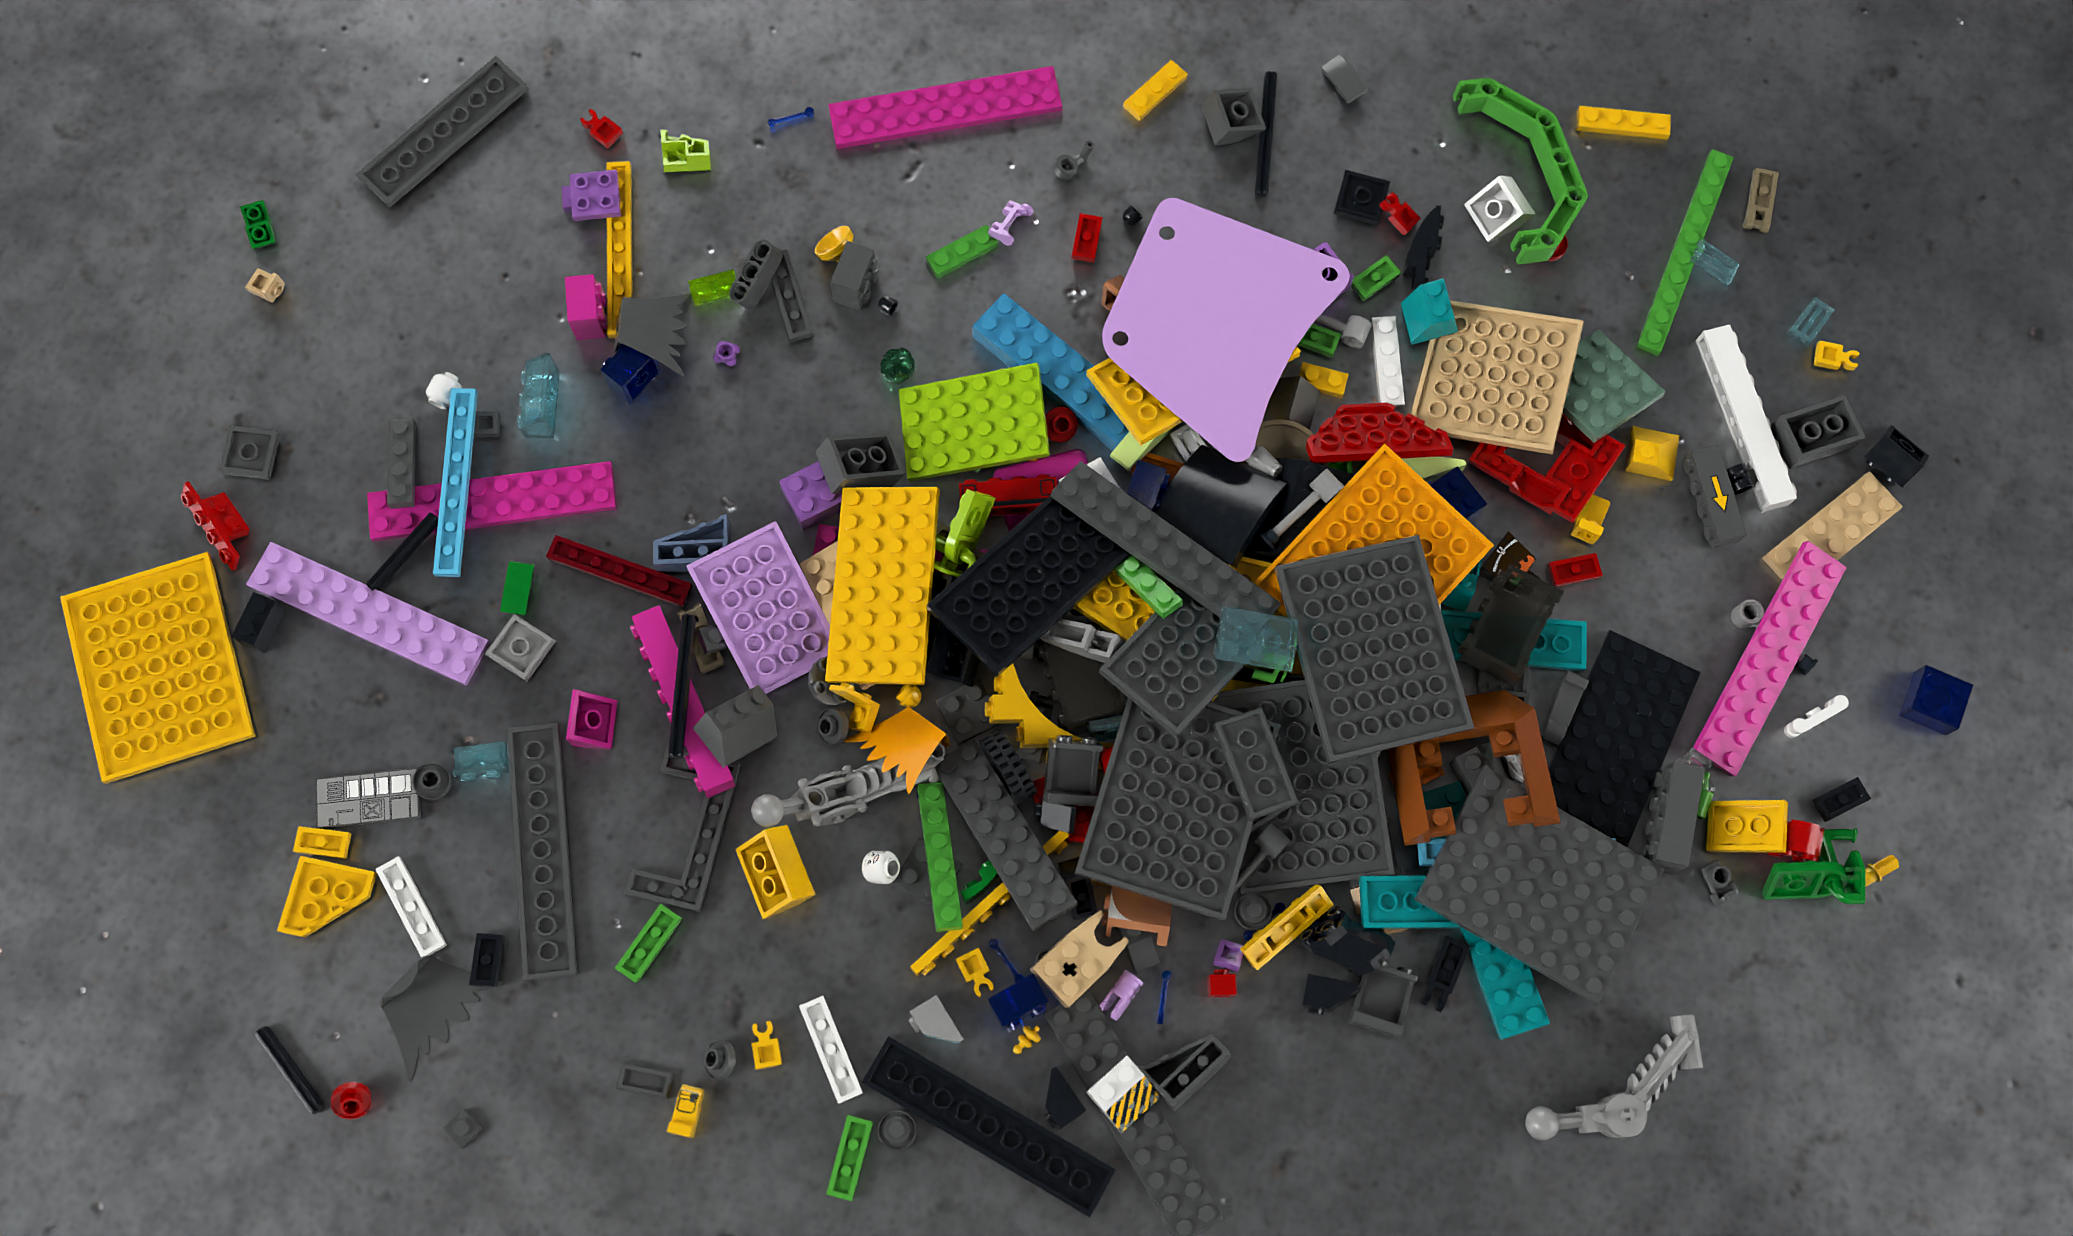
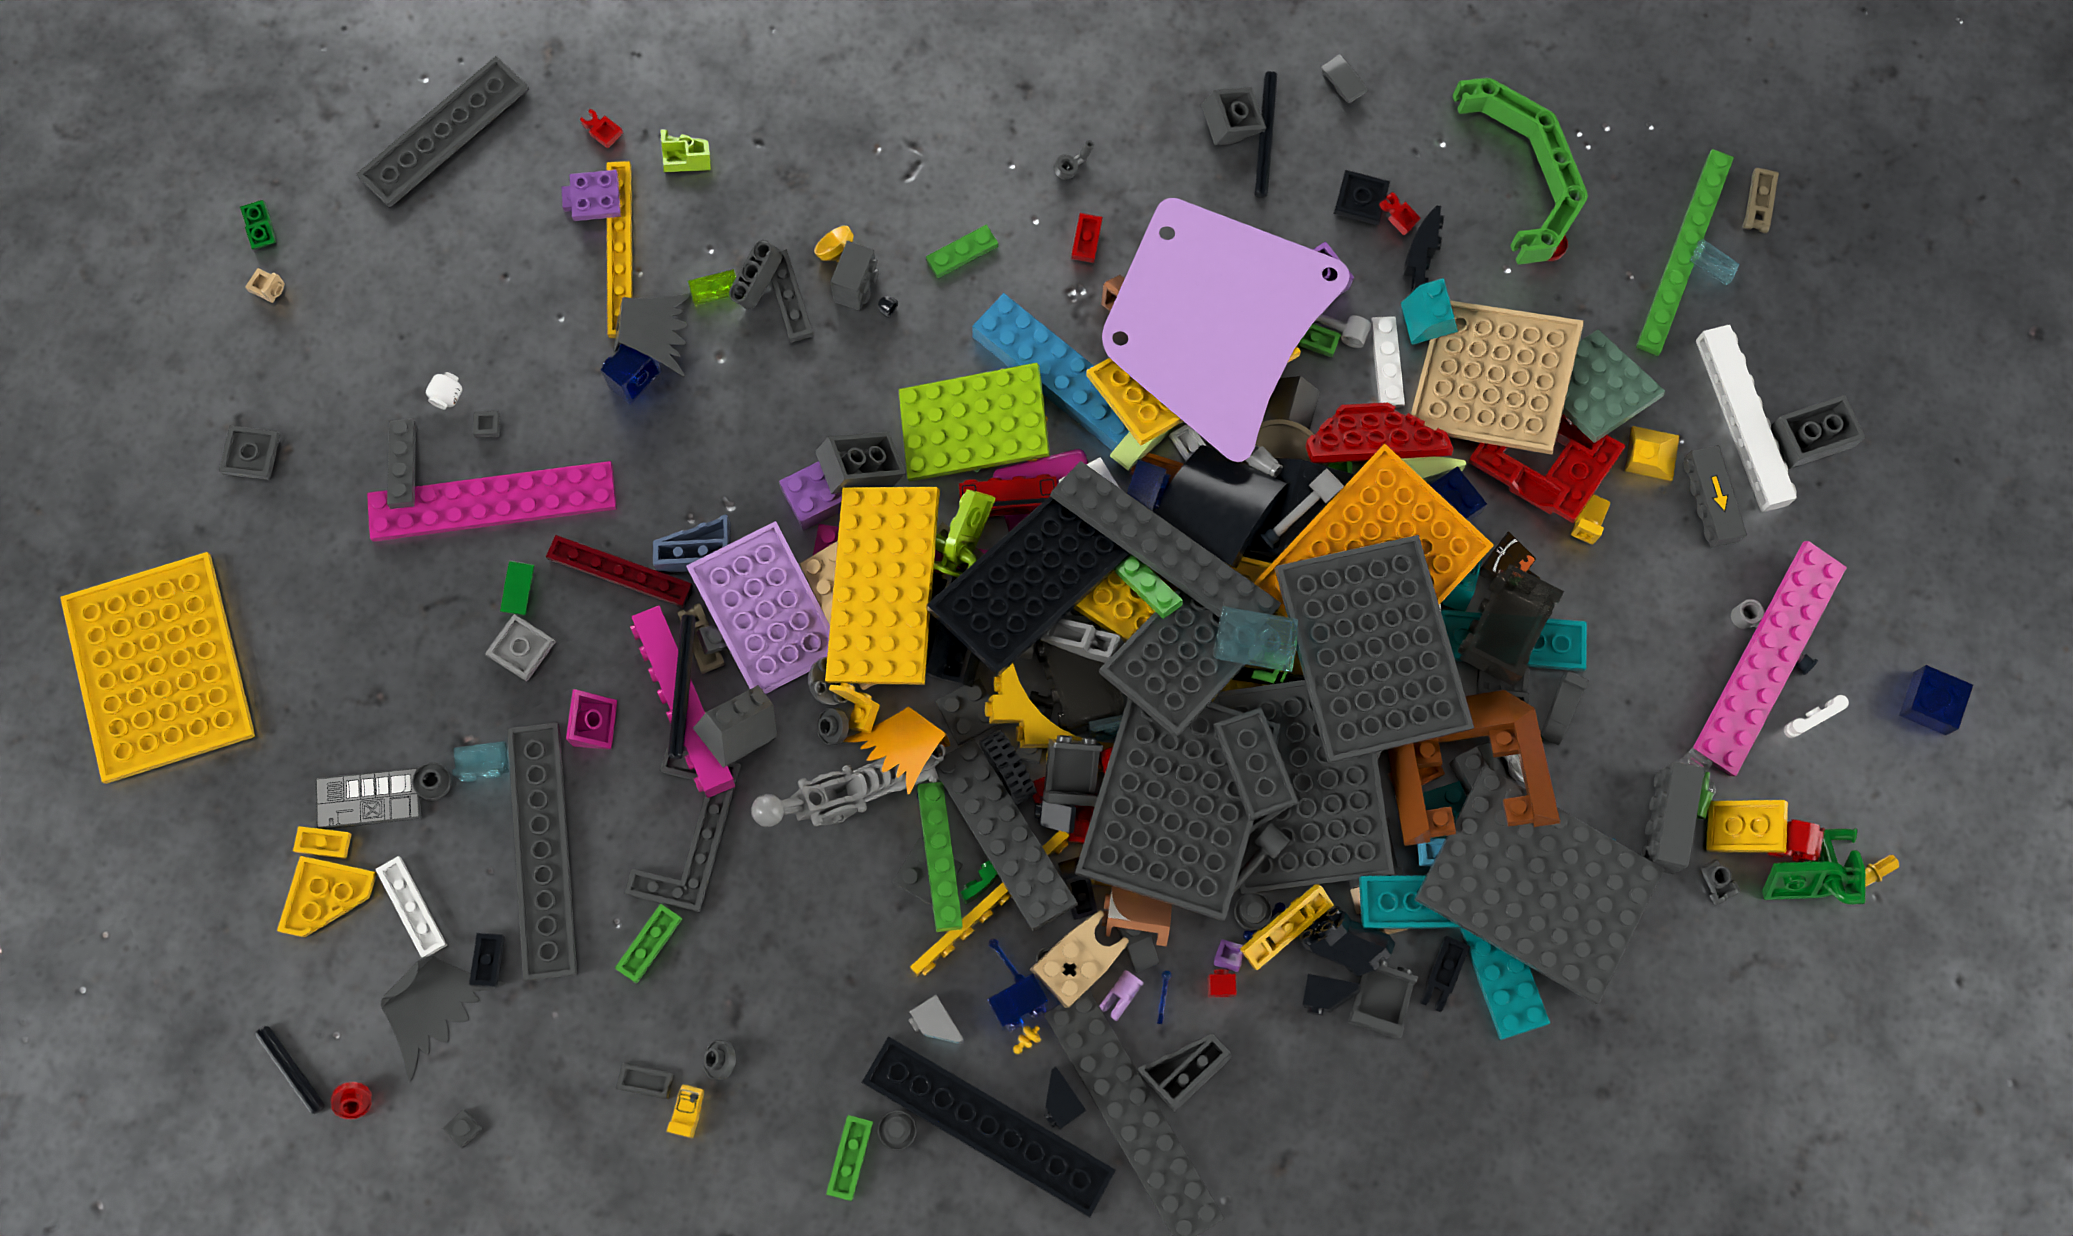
(218, 520): red bracket -> none
(258, 622): black brick -> none
(368, 613): lavender plate -> none
(403, 552): black axle -> none
(455, 483): medium azure plate -> none
(539, 397): clear light blue slope -> none
(585, 307): dark pink brick -> none
(723, 347): medium lavender plate -> none
(767, 1050): yellow plate -> none
(775, 871): yellow slope -> none
(809, 112): clear blue hinge -> none
(831, 1049): white plate -> none
(880, 867): white head -> none
(897, 365): clear green hair -> none
(909, 696): yellow plate -> none
(945, 107): dark pink plate -> none
(973, 968): yellow plate -> none
(1012, 210): lavender piece -> none
(1061, 424): red plate -> none
(1123, 1094): slope -> none
(1133, 216): black hinge -> none
(1155, 90): yellow plate -> none
(1324, 379): yellow plate -> none
(1375, 278): bright green plate -> none
(1499, 208): white slope -> none
(1574, 570): red plate -> none
(1620, 735): black plate -> none
(1623, 122): yellow plate -> none
(1627, 1112): light grey piece -> none
(1739, 479): black wheel -> none
(1800, 335): clear light blue tile -> none
(1832, 356): yellow plate -> none
(1839, 524): tan plate -> none
(1841, 799): black plate -> none
(1896, 457): black slope -> none

